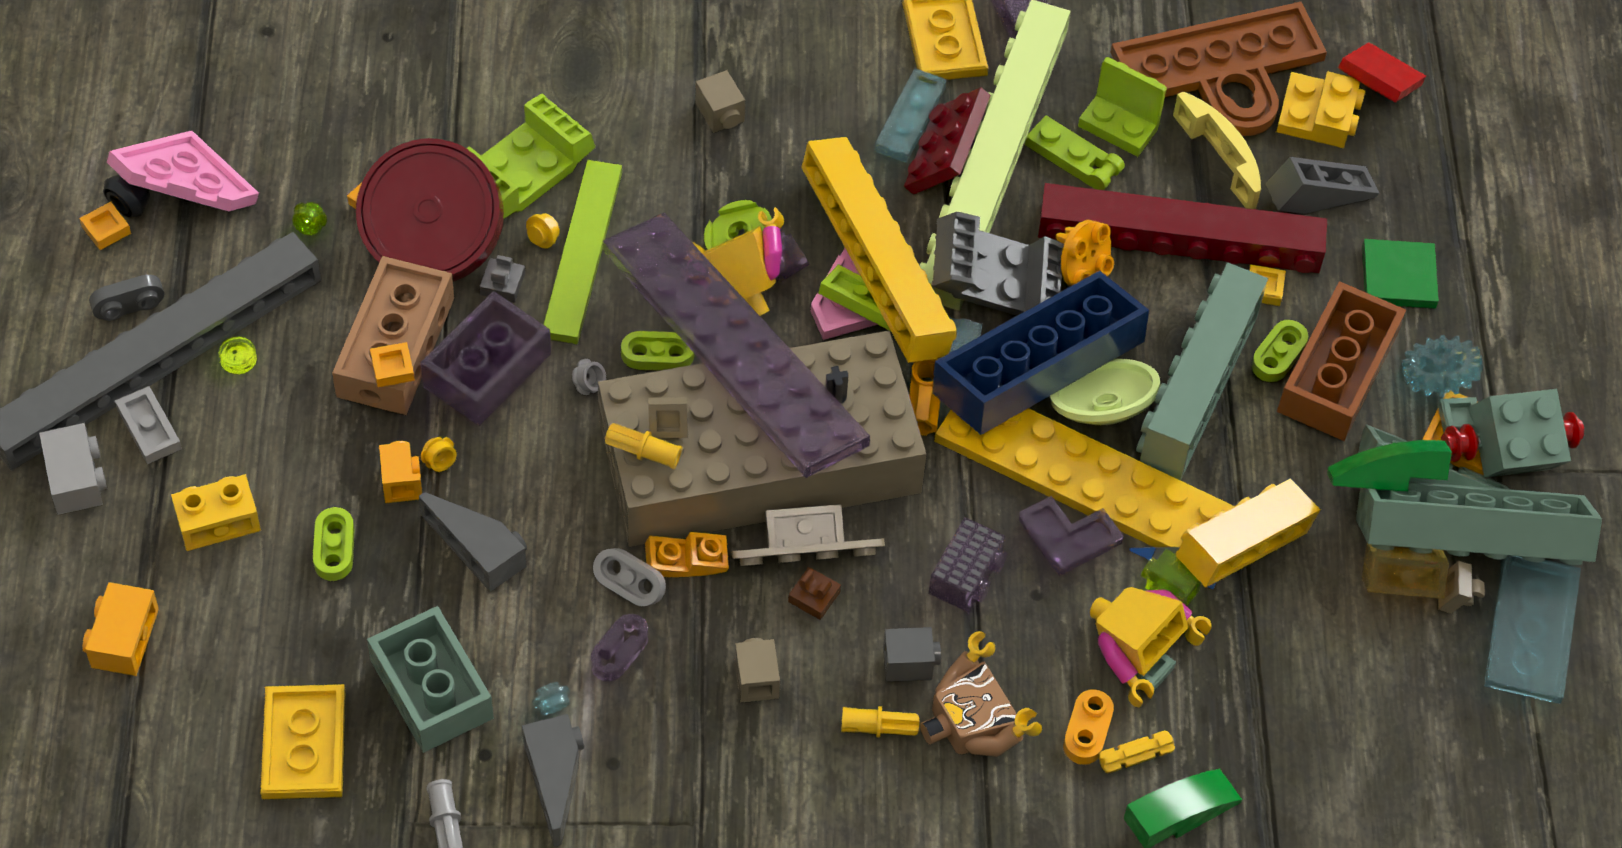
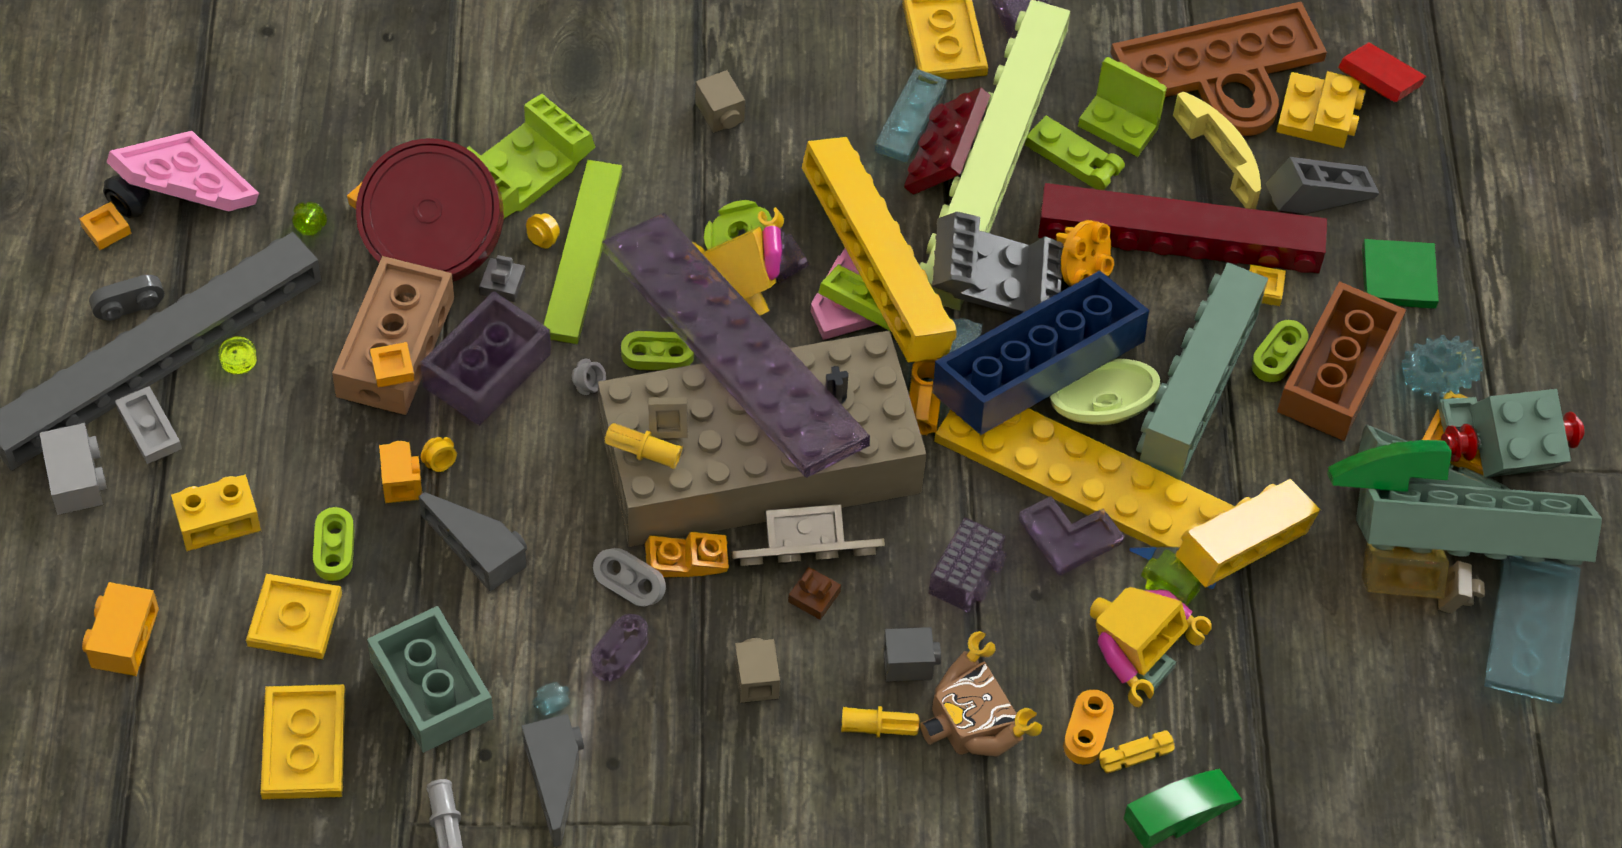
(294, 616): none -> yellow tile

